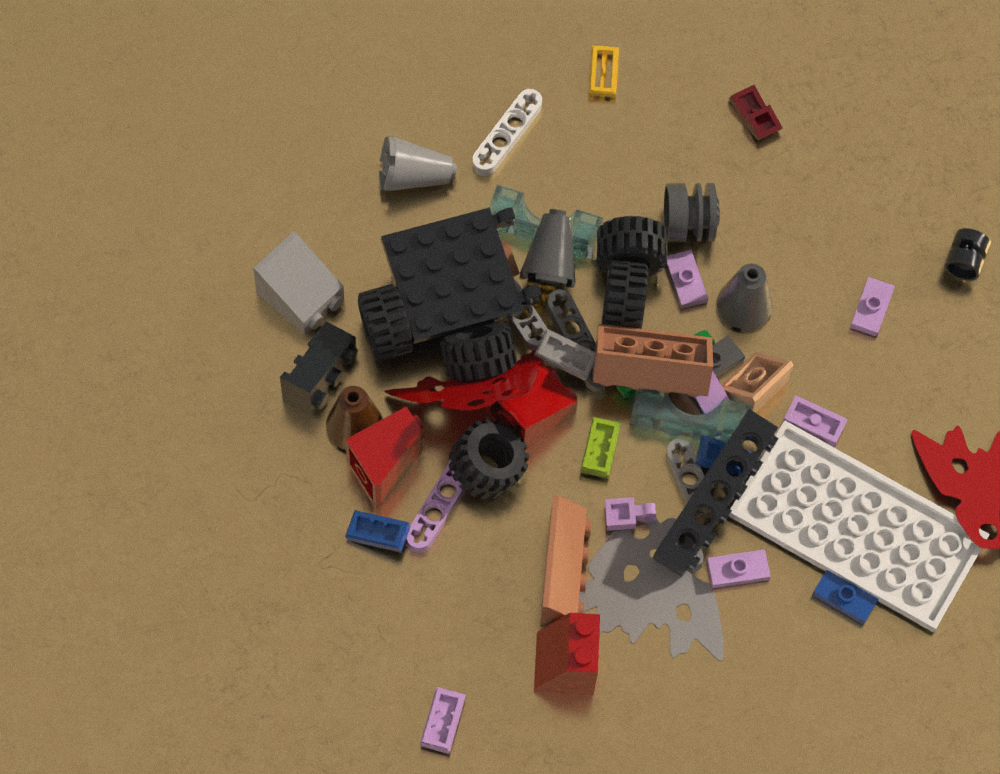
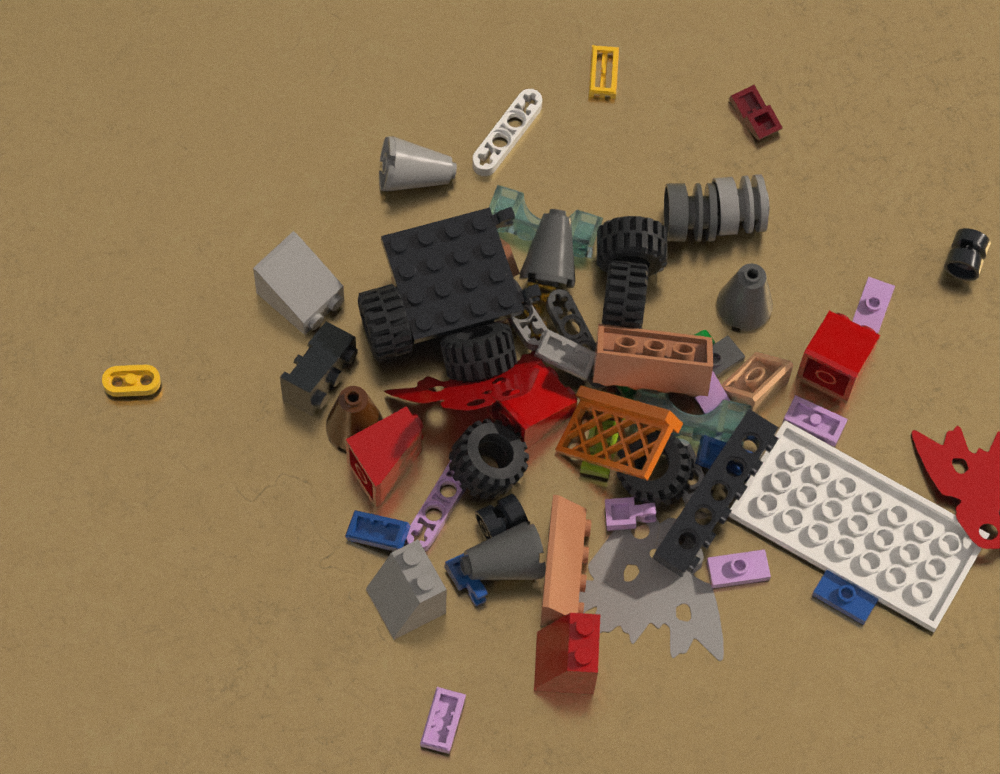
(132, 377): none -> yellow plate
(407, 590): none -> light grey slope
(475, 588): none -> blue plate
(501, 517): none -> black wheel
(506, 556): none -> dark grey cone
(631, 413): none -> orange fence
(670, 483): none -> black tyre
(686, 279): lavender plate -> none
(744, 204): none -> light grey wheel
(838, 355): none -> red slope

